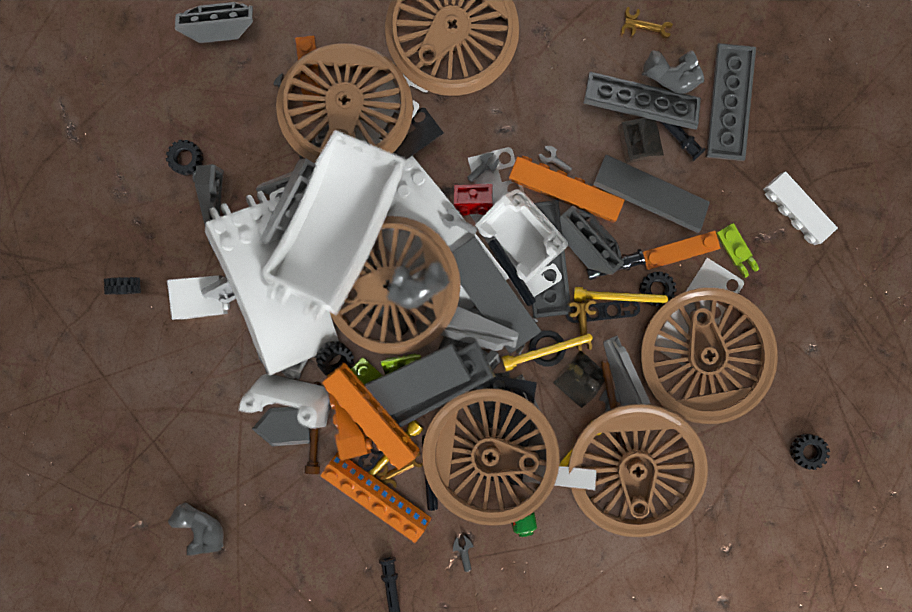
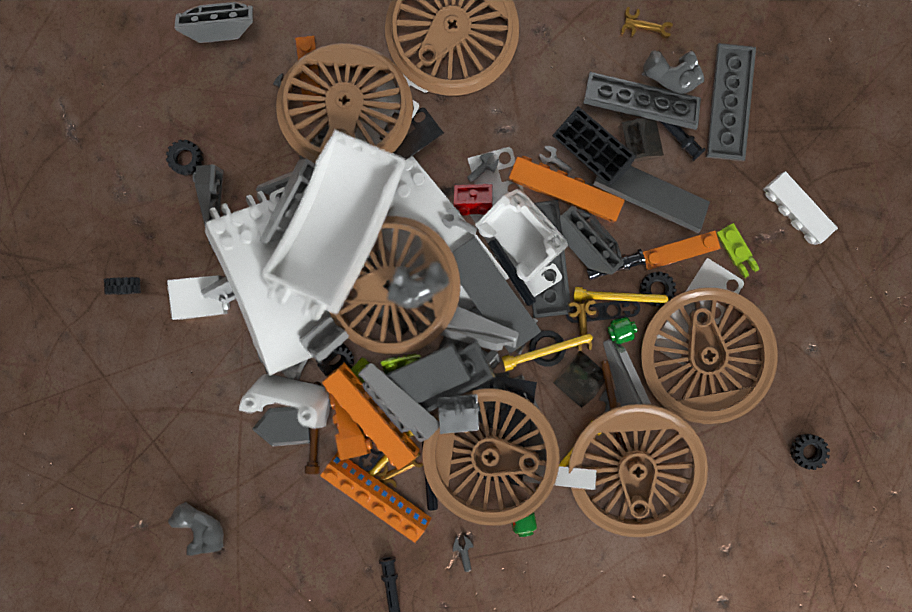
(323, 339): none -> light grey bracket
(397, 404): none -> light grey wedge
(458, 413): none -> hinge
(594, 146): none -> black piece
(622, 330): none -> green head

